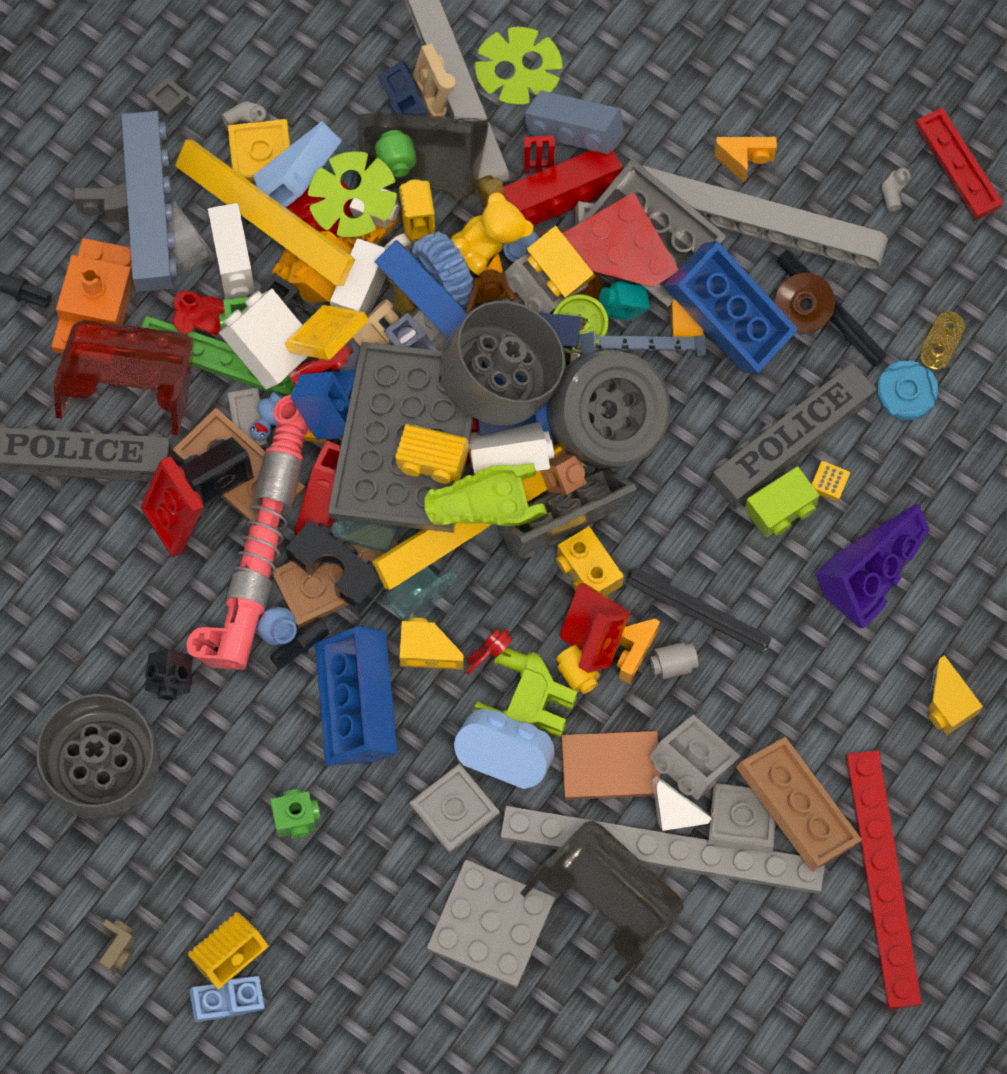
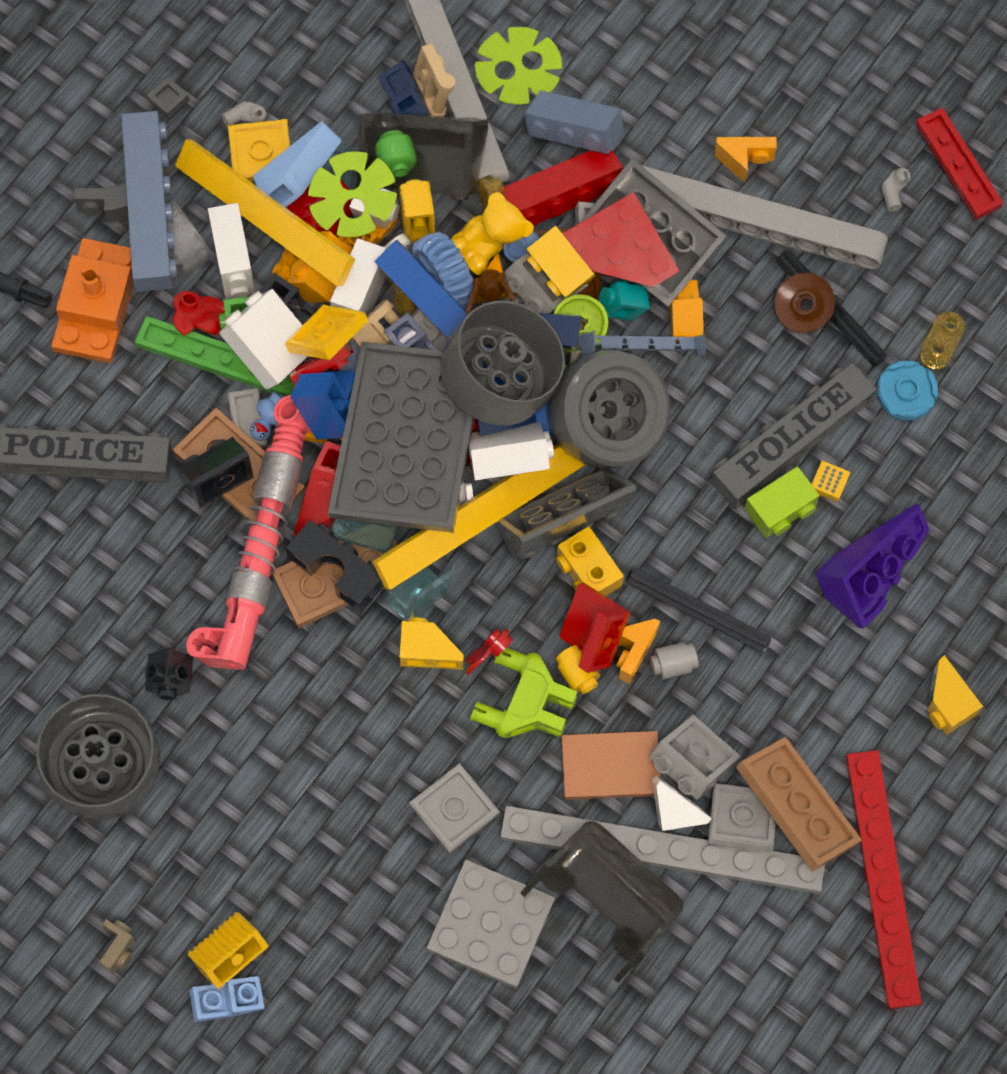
(126, 358): clear red windscreen -> none
(172, 506): red plate -> none
(277, 625): medium blue animal -> none
(295, 825): bright green brick -> none
(300, 644): black axle -> none
(356, 697): blue slope -> none
(431, 454): yellow brick -> none
(487, 497): lime animal -> none
(504, 748): light blue brick -> none
(538, 164): red tile -> none
(568, 472): nougat brick -> none
(730, 307): blue brick -> none

